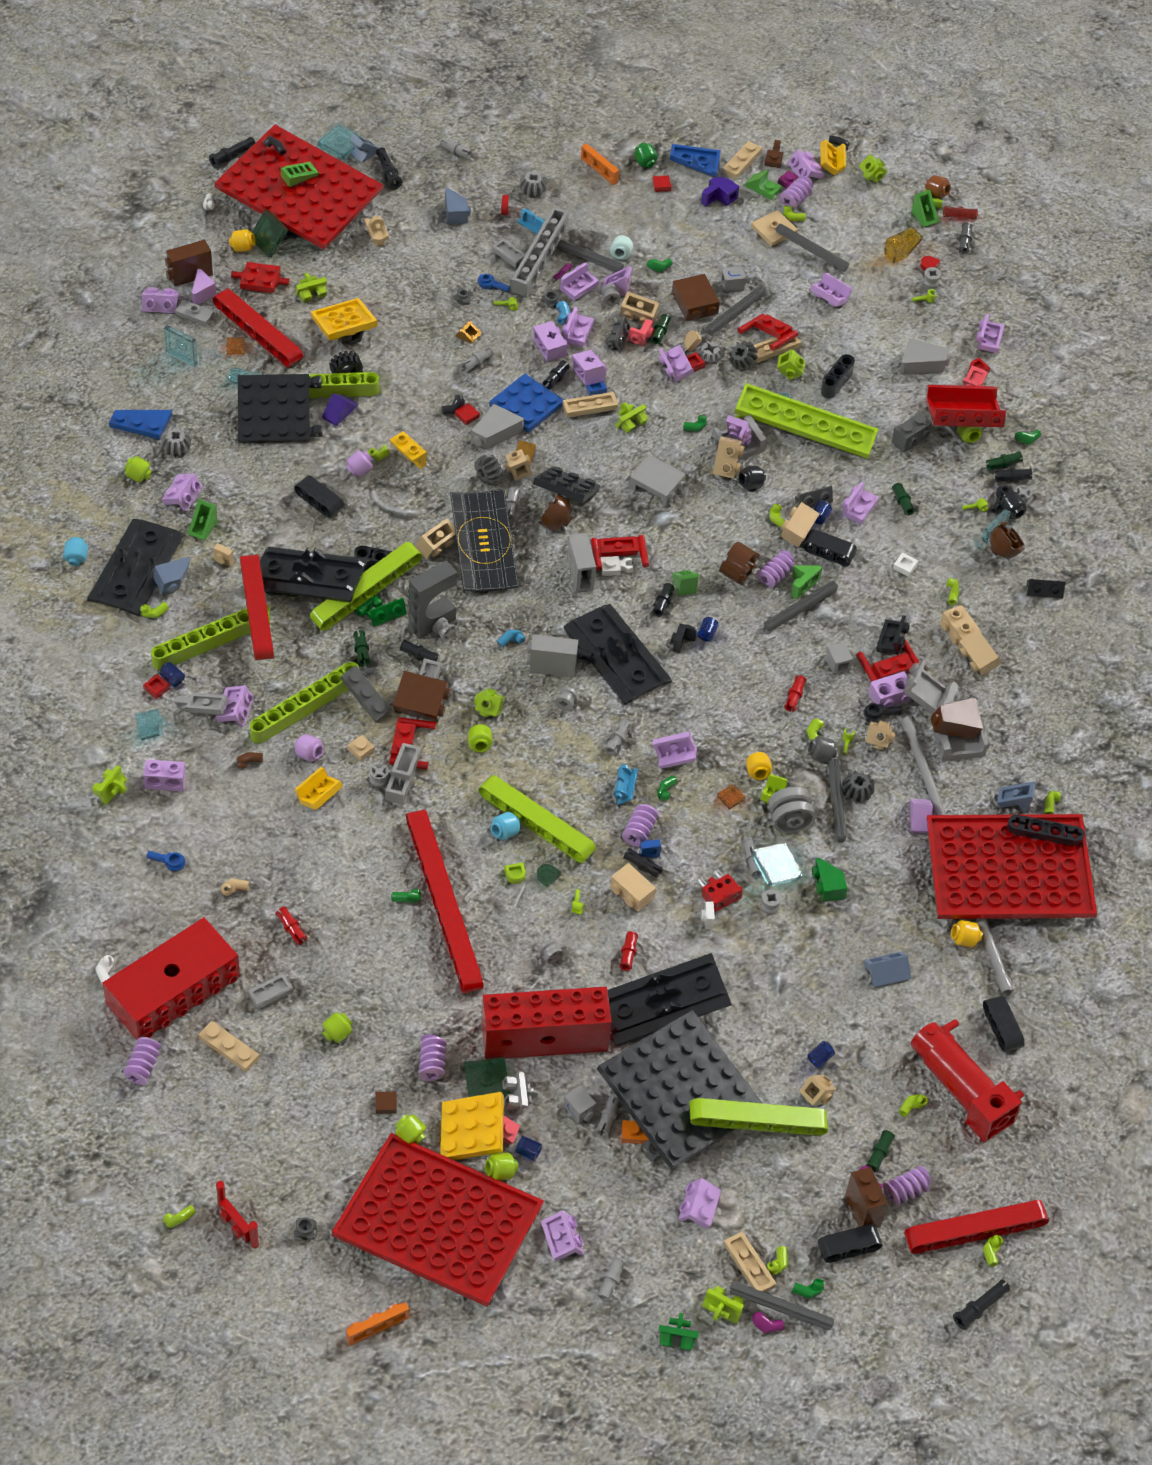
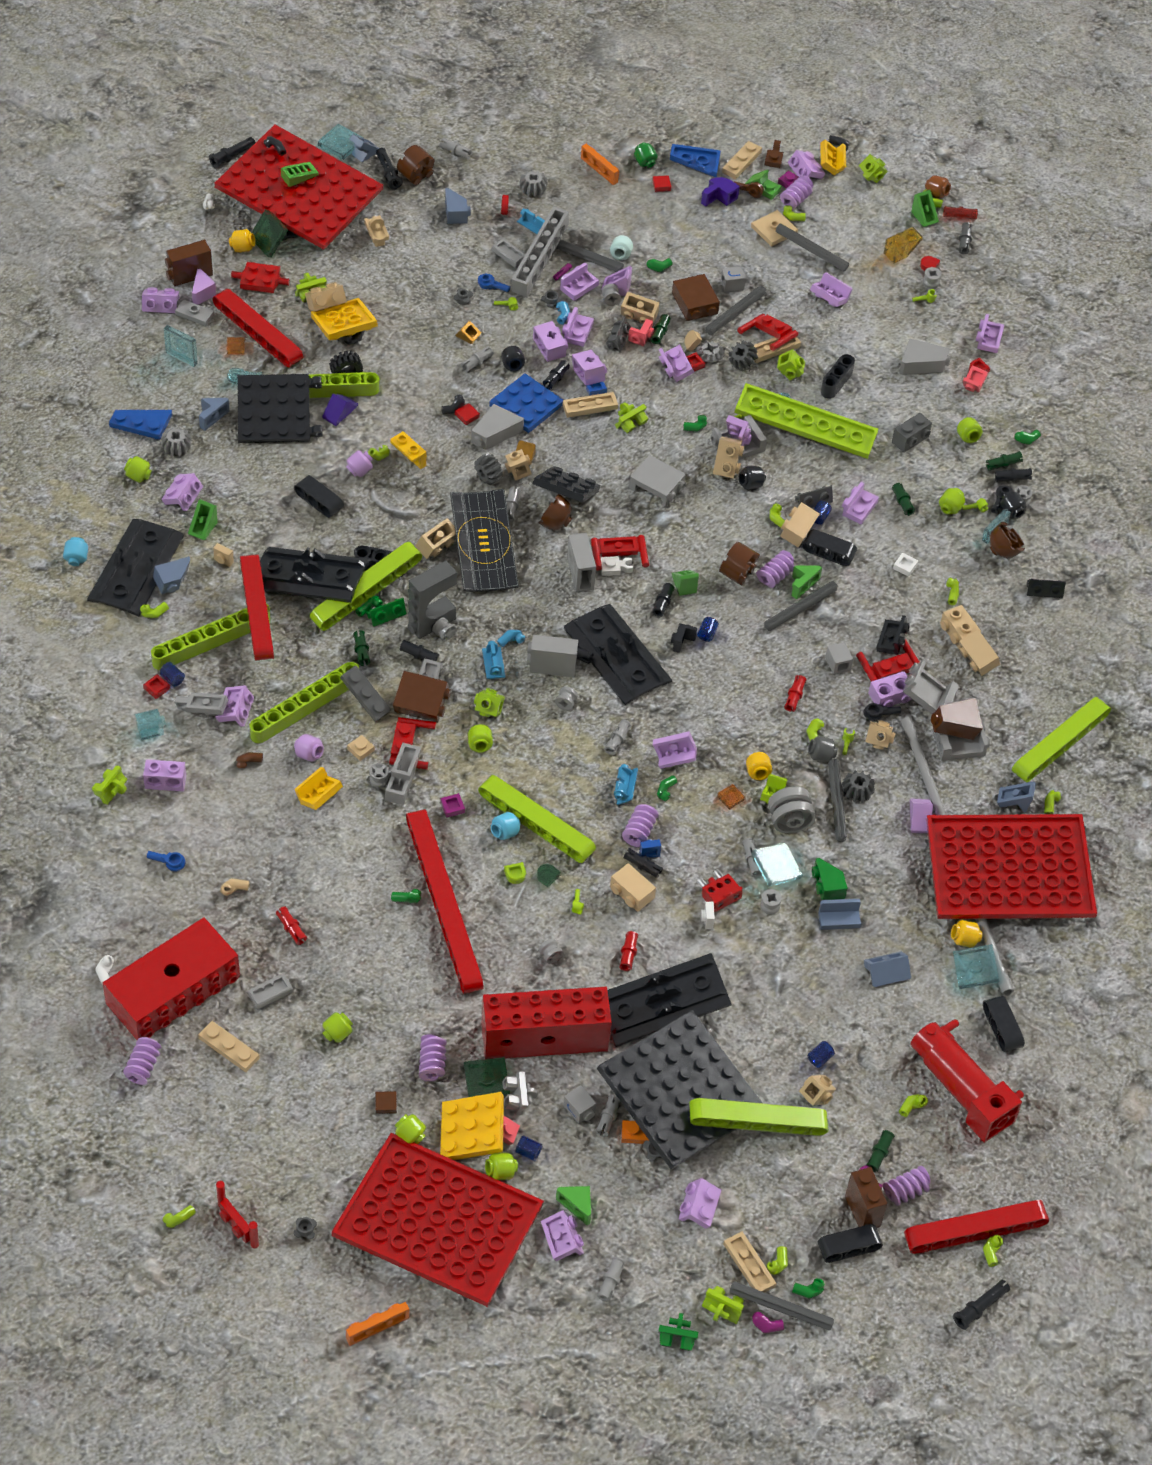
(212, 411): none -> sand blue slope
(325, 297): none -> tan brick
(416, 164): none -> reddish brown brick
(452, 805): none -> magenta plate
(493, 661): none -> dark azure hinge
(513, 358): none -> black head
(577, 1201): none -> bright green slope
(755, 189): none -> reddish brown plate
(839, 914): none -> sand blue panel
(952, 501): none -> lime head
(964, 406): red panel -> none
(976, 966): none -> clear light blue tile
(1045, 833): black beam -> none
(1061, 739): none -> lime beam

